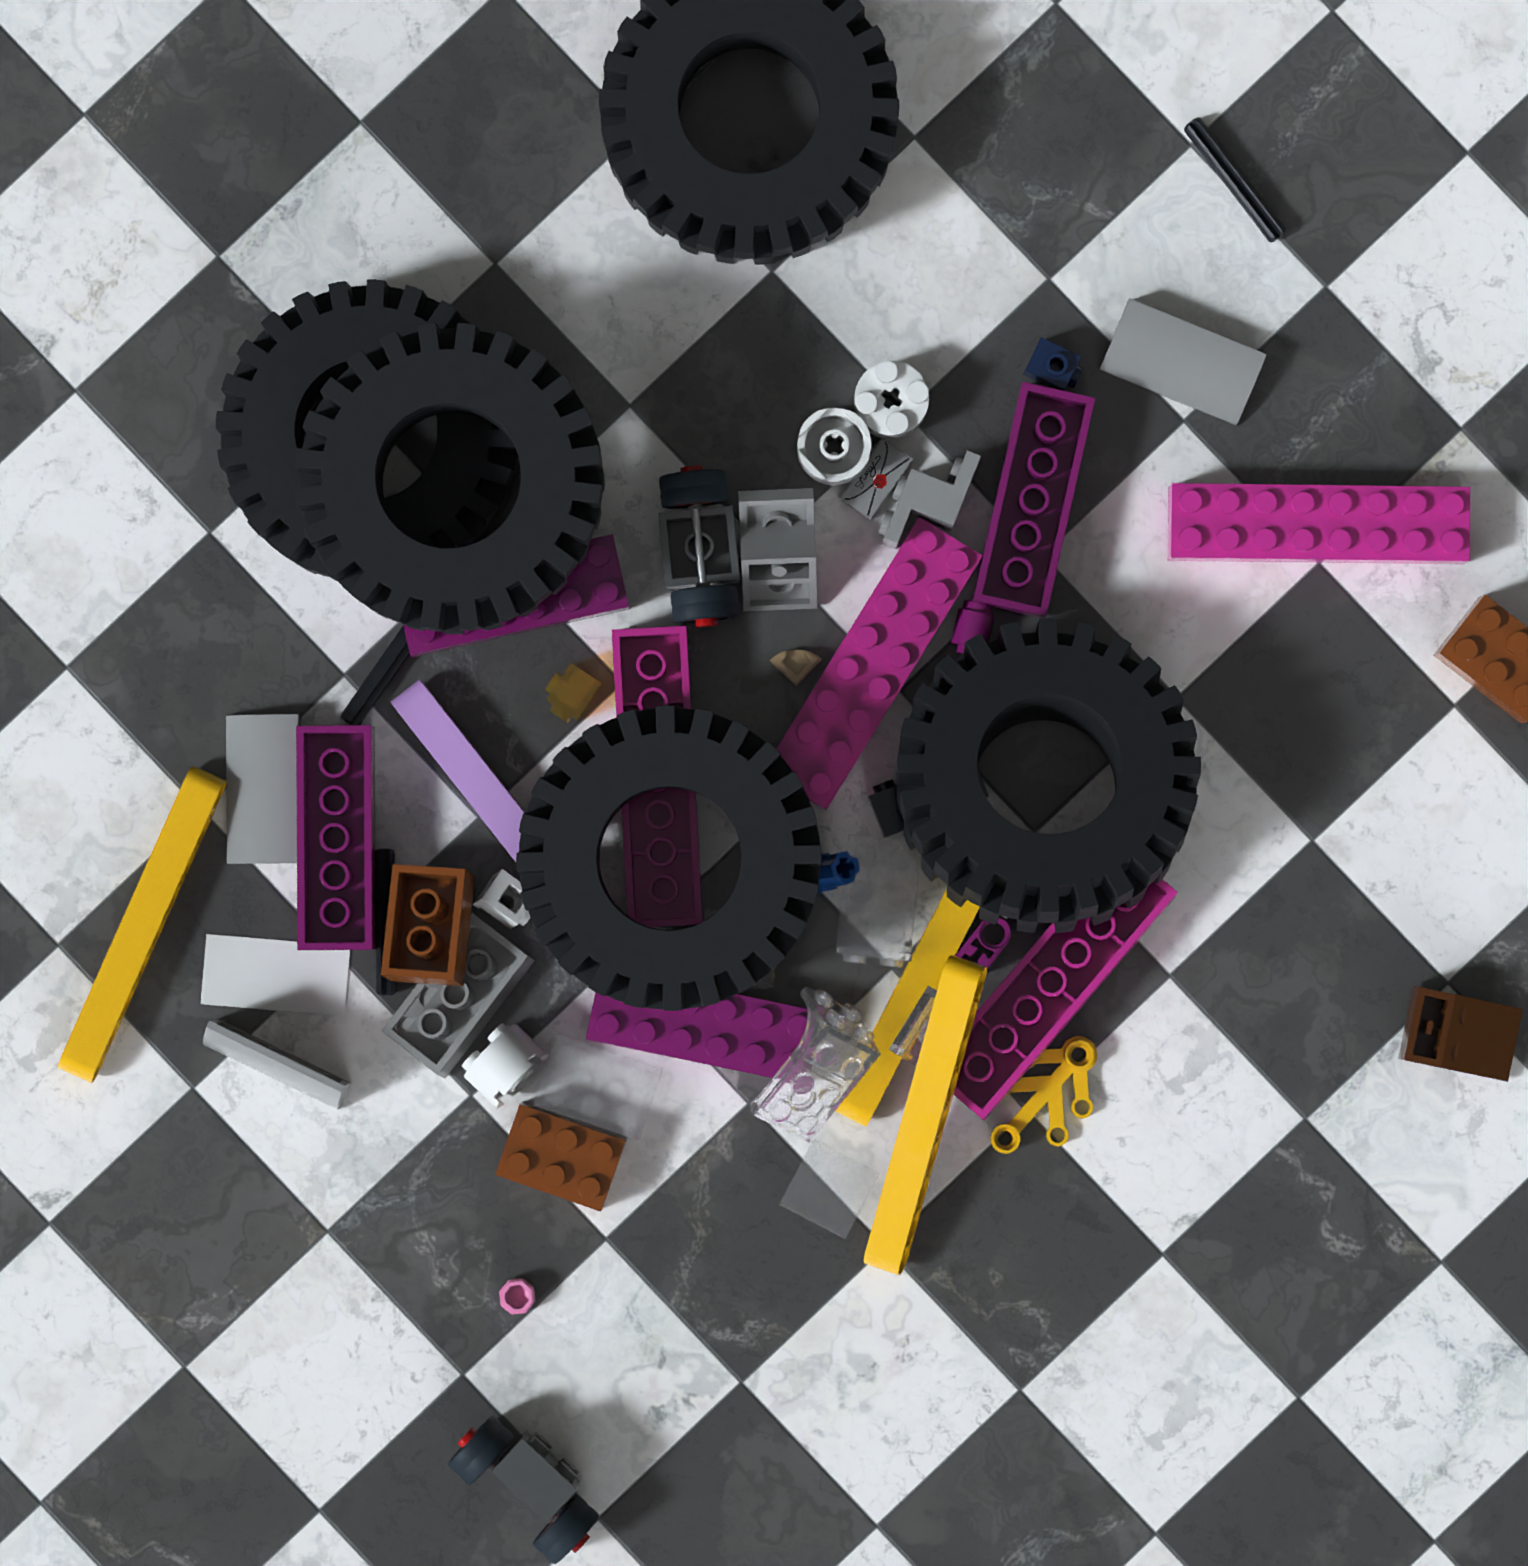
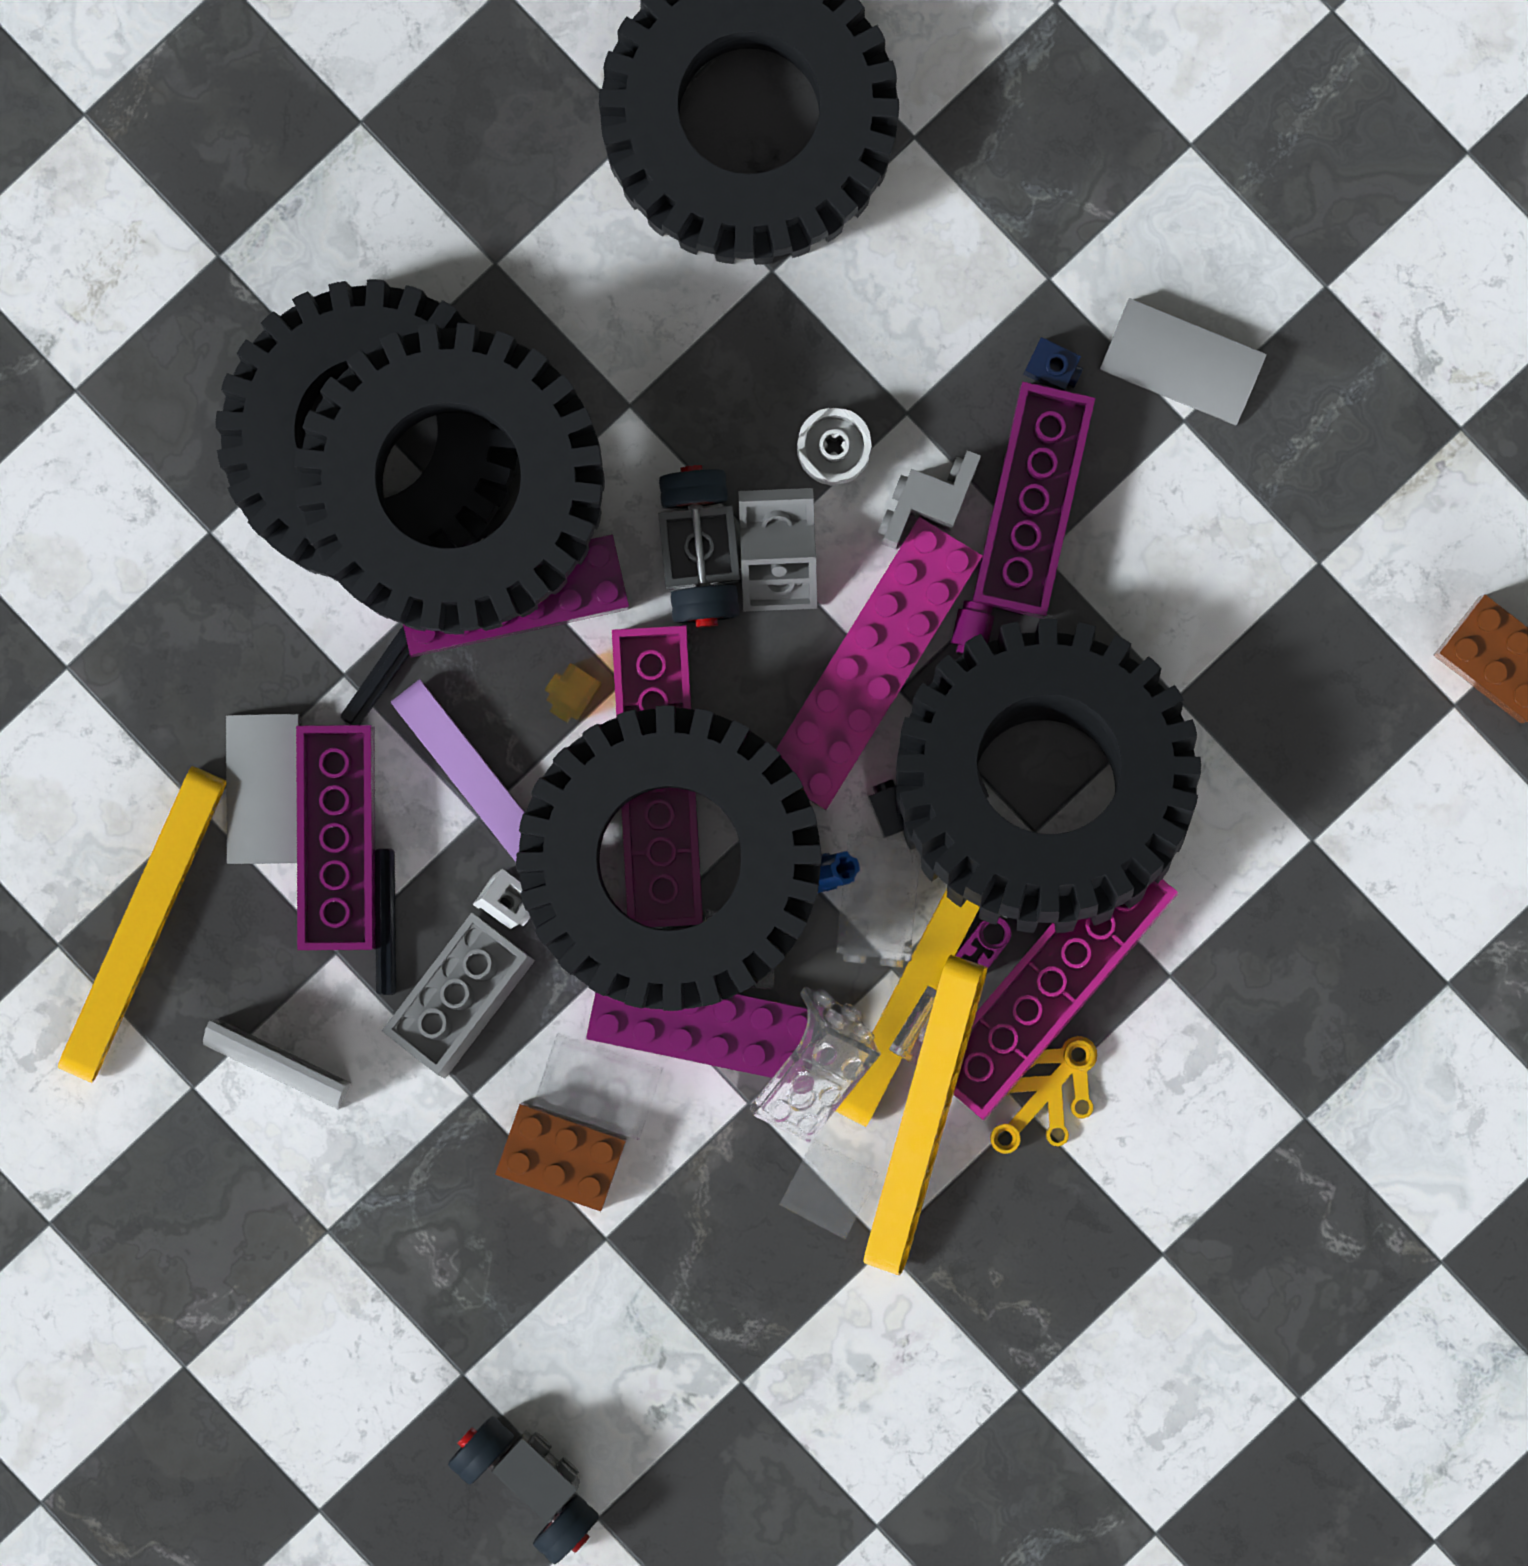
(273, 976): white sticker -> none
(428, 925): dark orange brick -> none
(504, 1064): white brick -> none
(517, 1296): bright pink tile -> none
(795, 664): tan tile -> none
(877, 479): light grey tile -> none
(885, 379): white brick -> none
(1234, 179): black axle -> none
(1318, 523): dark pink brick -> none
(1460, 1033): reddish brown slope -> none

